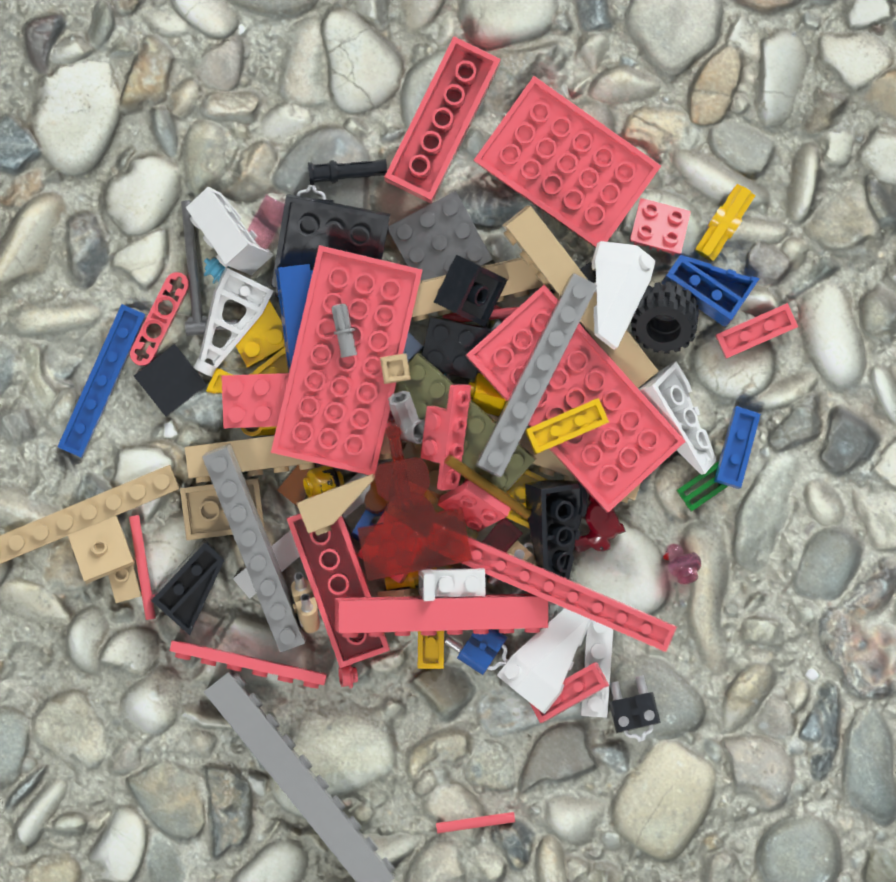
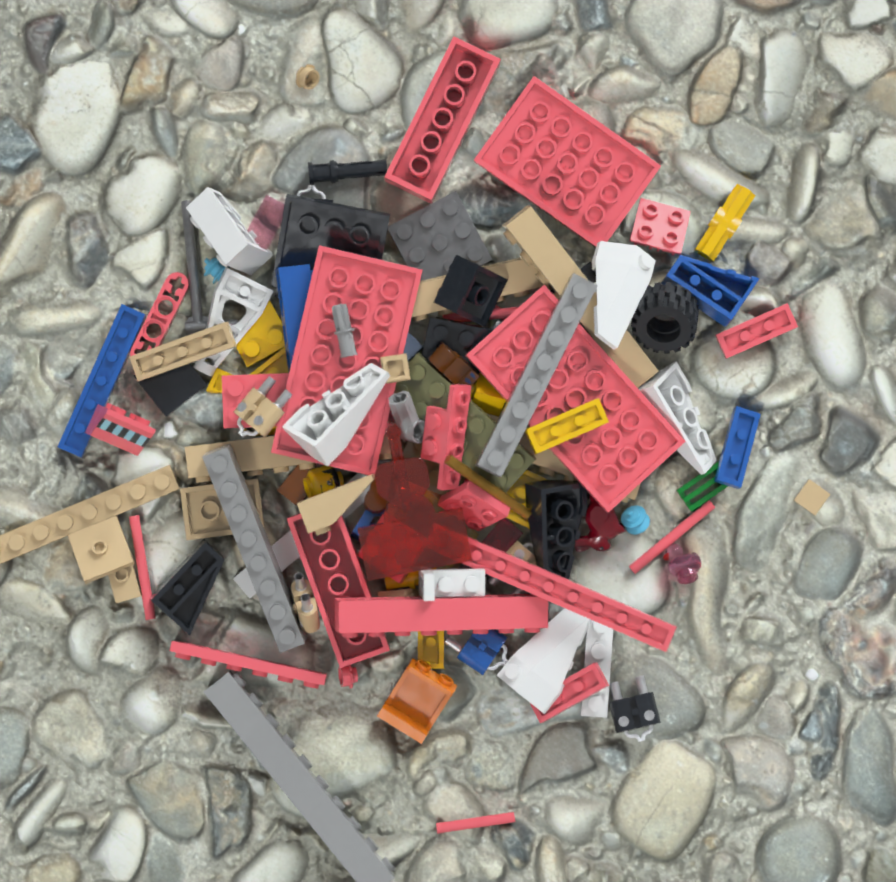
(118, 430): none -> coral slope
(183, 351): none -> tan plate
(259, 410): none -> tan piece
(307, 77): none -> tan plate
(331, 422): none -> white wedge
(417, 700): none -> orange panel
(453, 366): none -> reddish brown leg
(635, 519): none -> medium azure wheel
(672, 536): none -> coral bar
(811, 497): none -> tan tile

